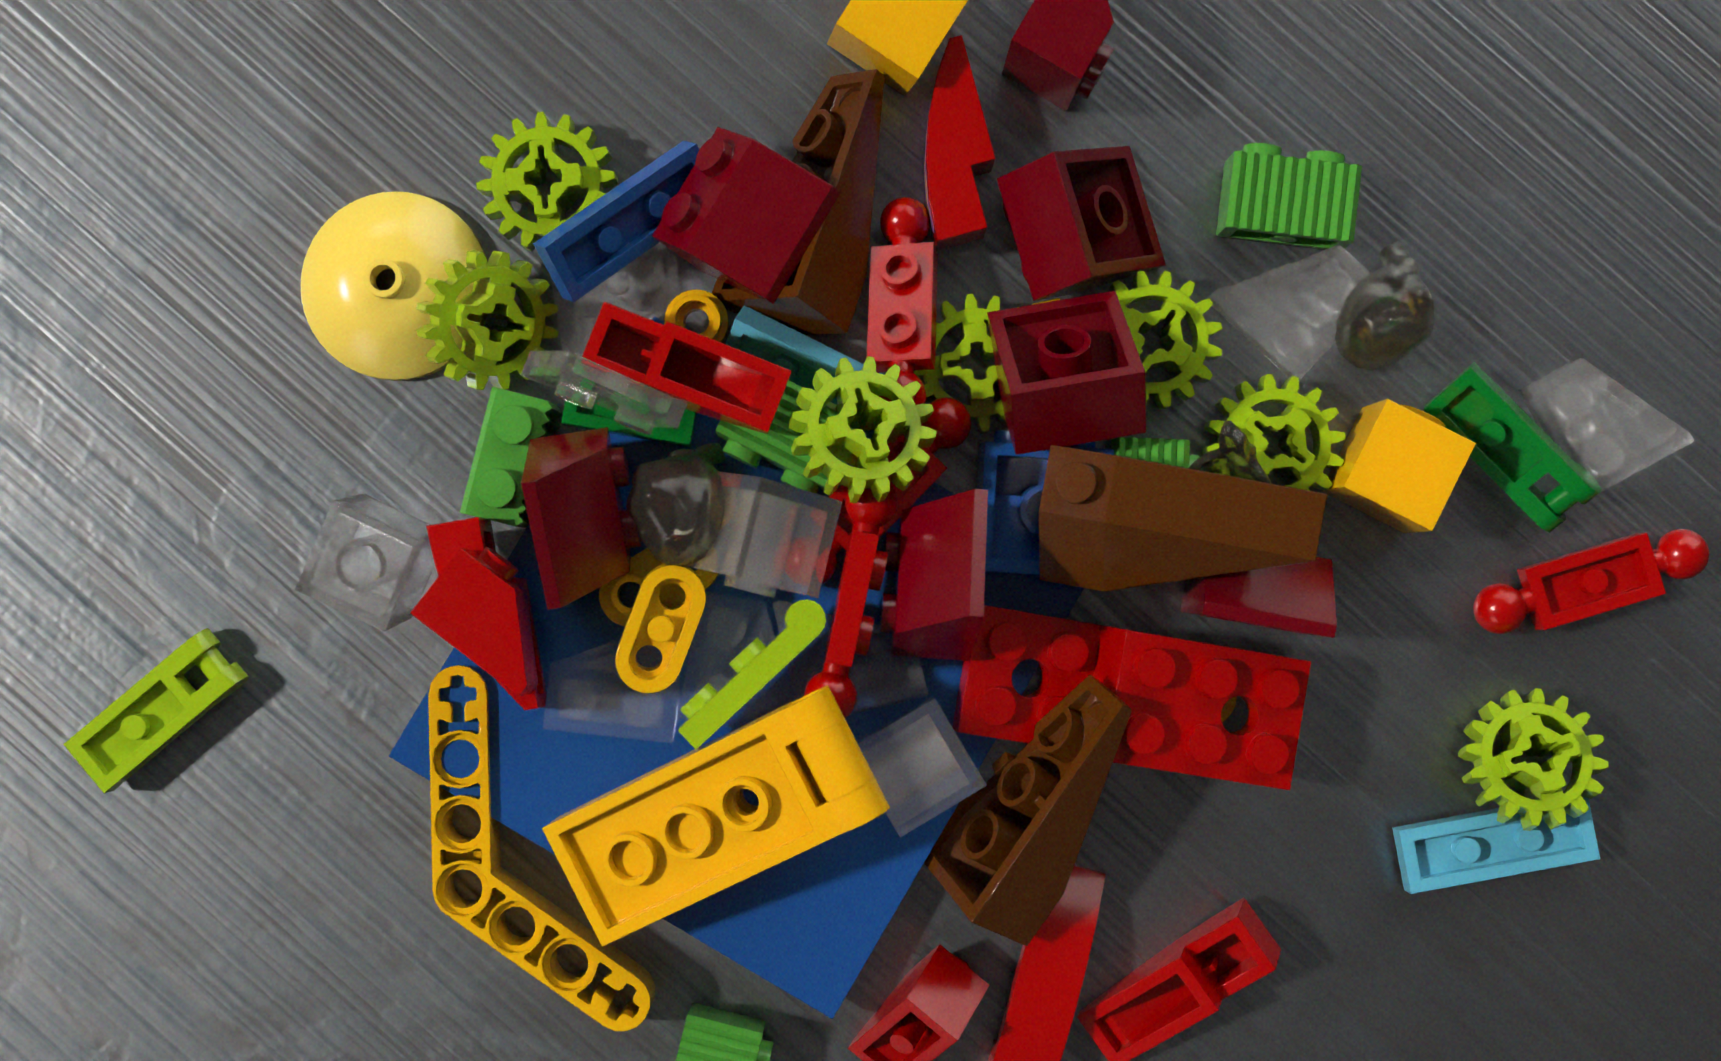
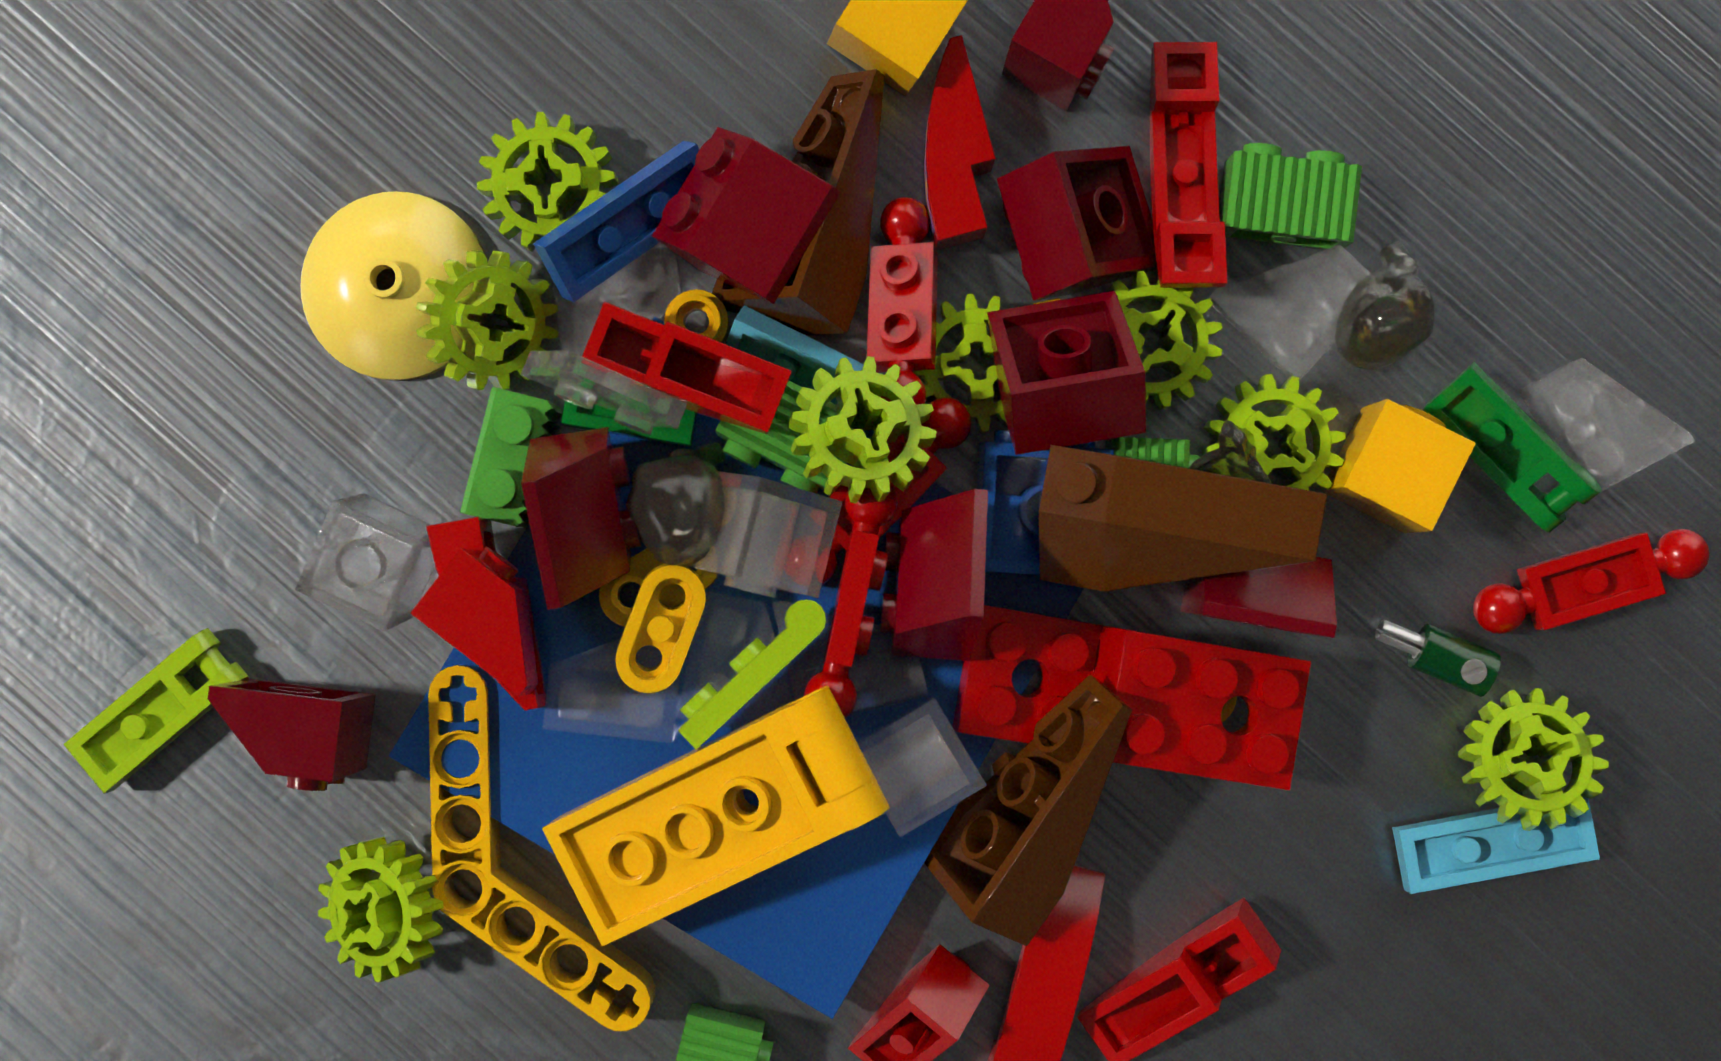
(298, 729): none -> dark red slope
(380, 909): none -> lime gear
(1184, 165): none -> red slope
(1444, 656): none -> dark green piece

